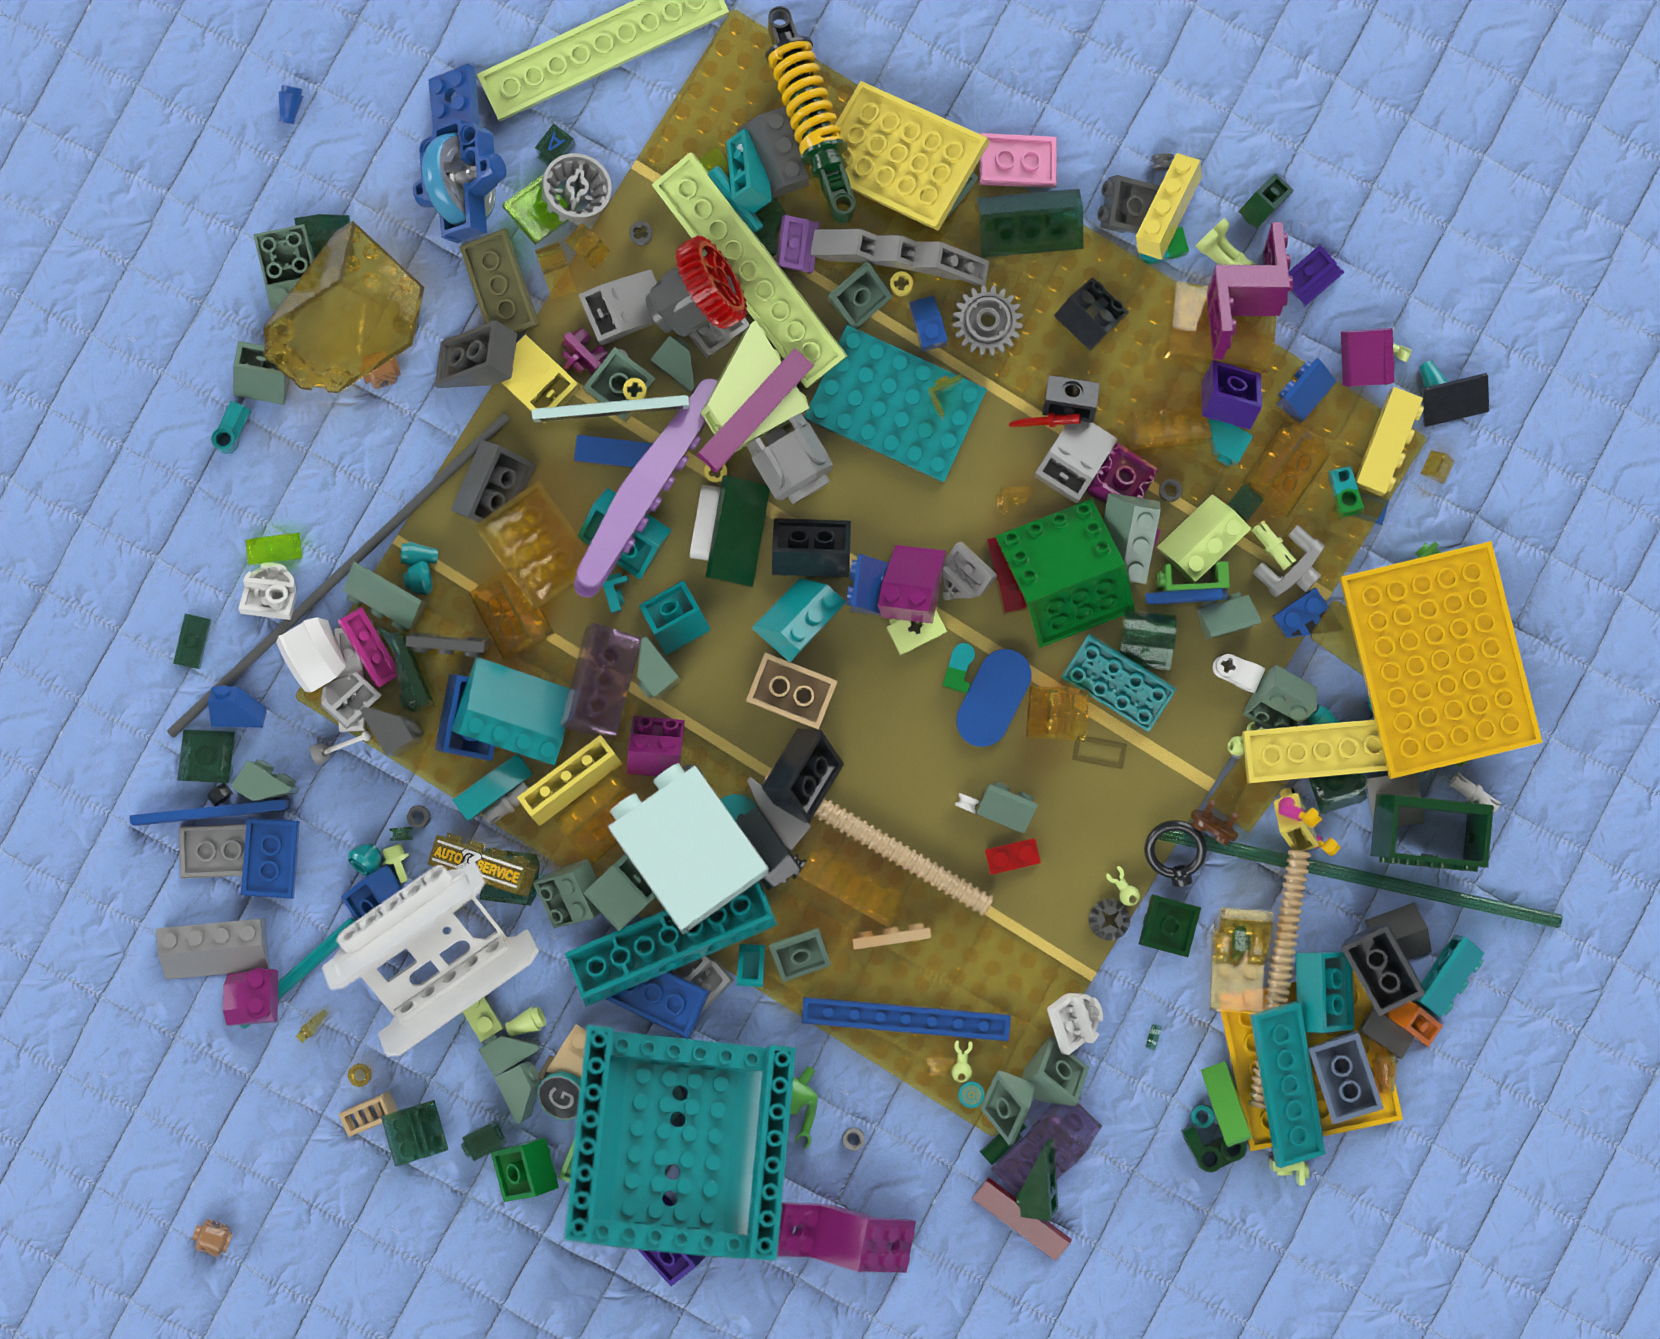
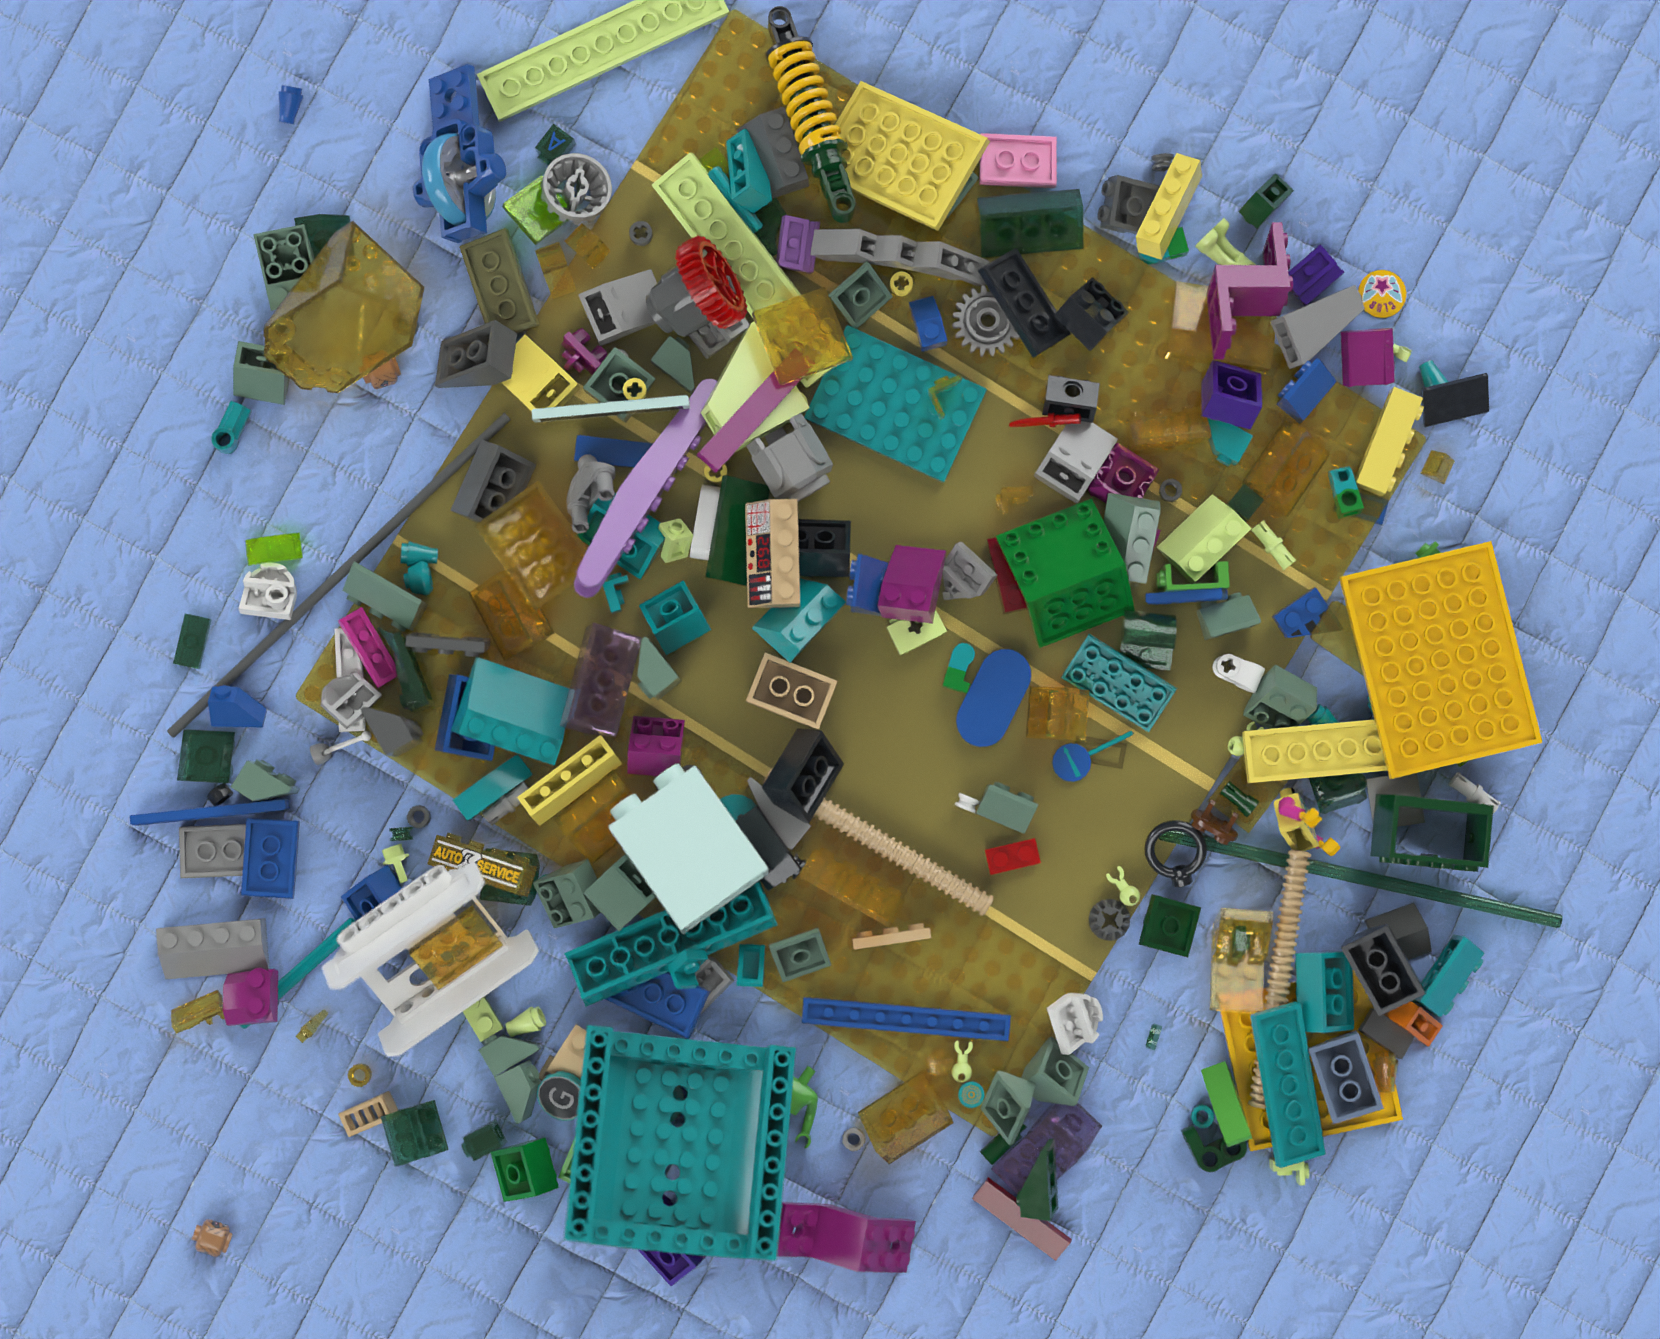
(196, 1011): none -> clear yellow plate
(312, 653): white slope -> none
(365, 859): teal cone -> none
(455, 947): none -> clear yellow plate
(588, 484): none -> light grey connector
(677, 540): none -> yellowish green bracket
(685, 966): none -> teal bracket
(772, 553): none -> tan slope
(802, 336): none -> clear yellow plate
(905, 1118): none -> clear yellow slope
(1023, 302): none -> black tile
(1073, 761): none -> blue piece
(1244, 802): none -> dark green pin
(1301, 574): light grey connector -> none
(1315, 325): none -> light grey slope
(1382, 293): none -> sticker

